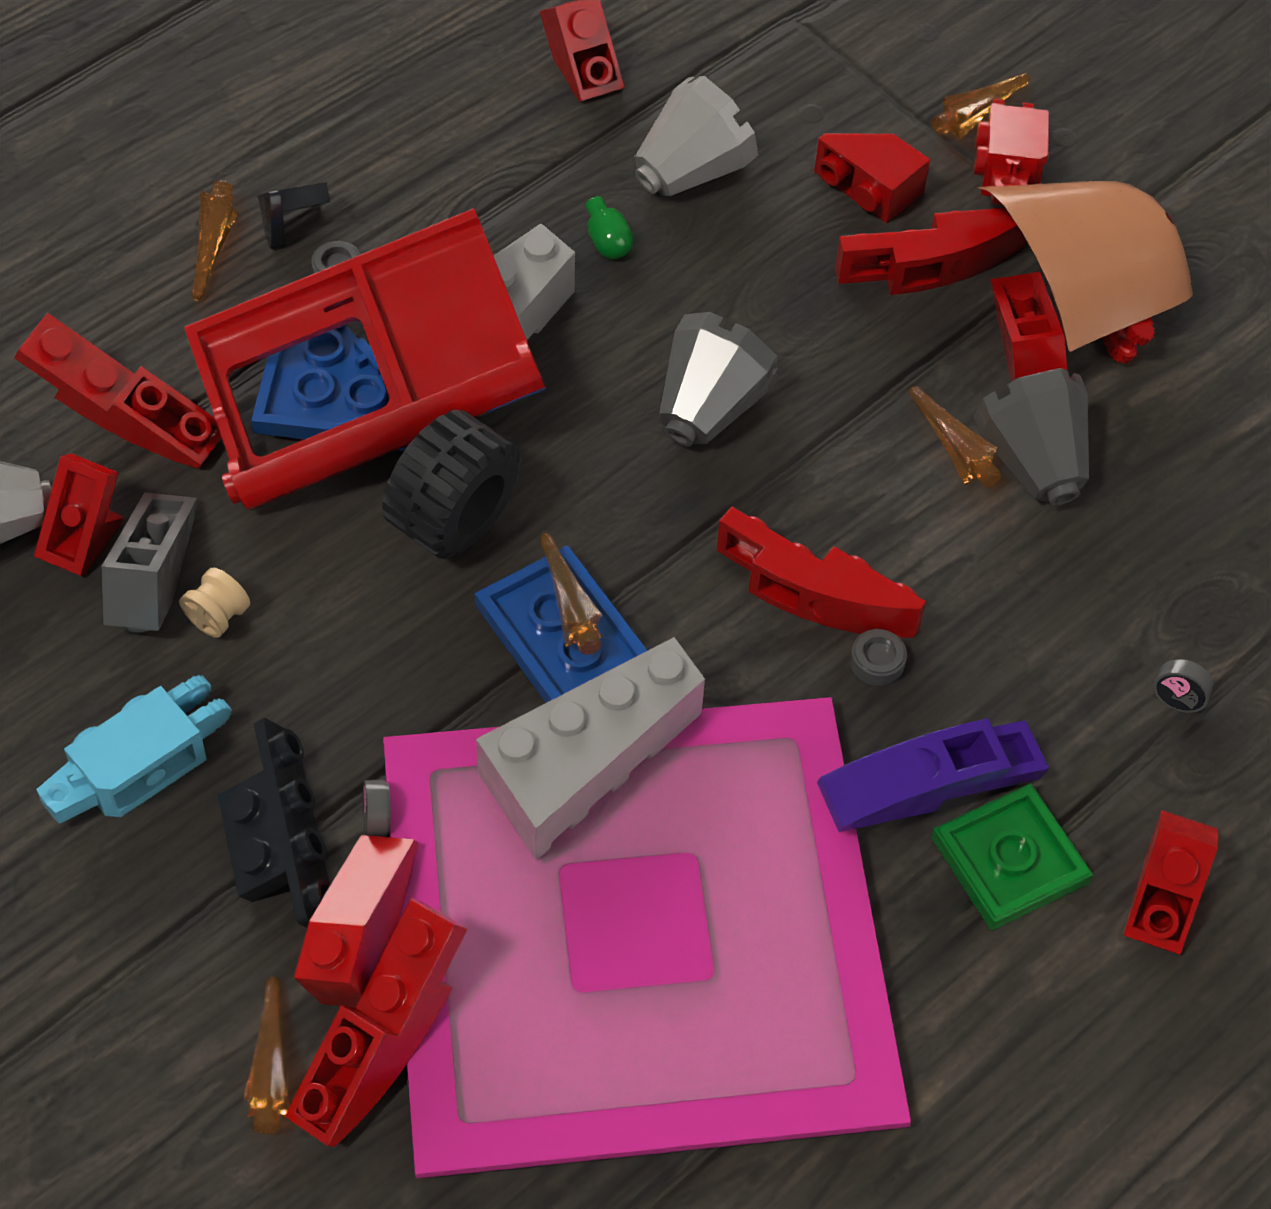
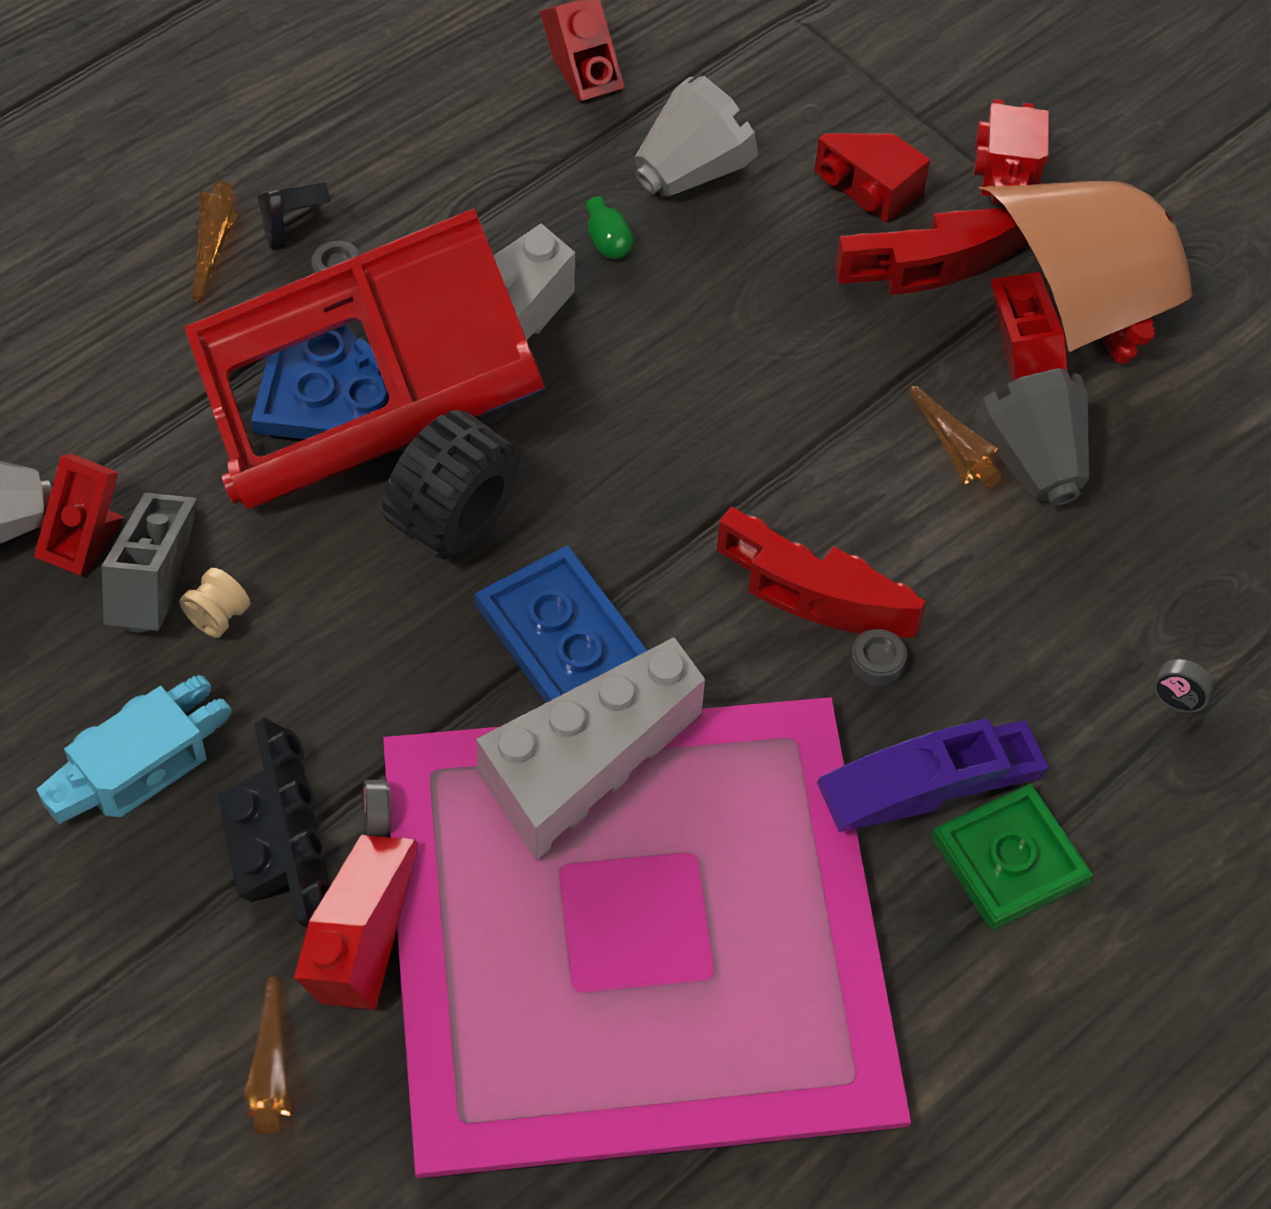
(113, 397): red slope -> none
(381, 1034): red slope -> none
(576, 609): clear orange piece -> none
(712, 377): dark grey cone -> none
(968, 108): clear orange piece -> none
(1171, 882): red slope -> none

